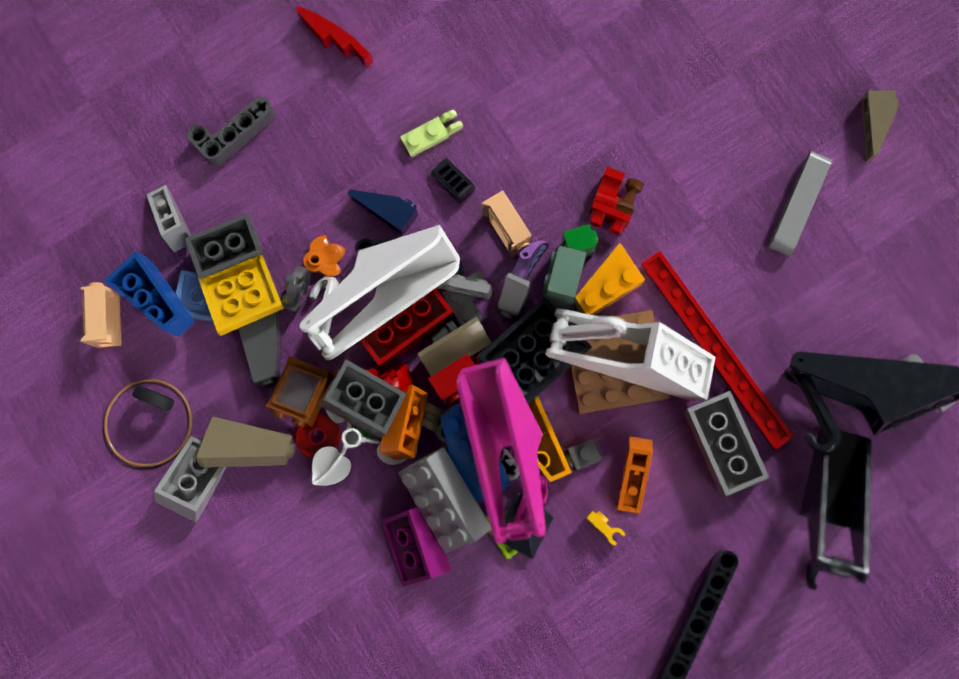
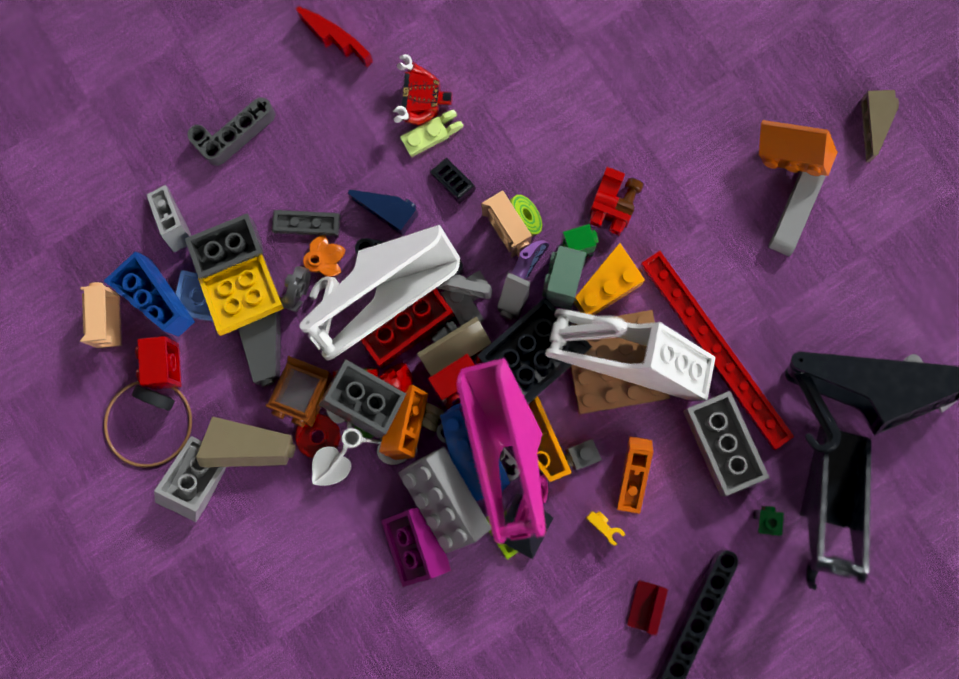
(158, 363): none -> red brick
(306, 223): none -> dark grey tile
(420, 94): none -> red torso
(528, 213): none -> lime tile
(647, 607): none -> dark red panel
(769, 521): none -> dark green bracket
(796, 148): none -> orange slope

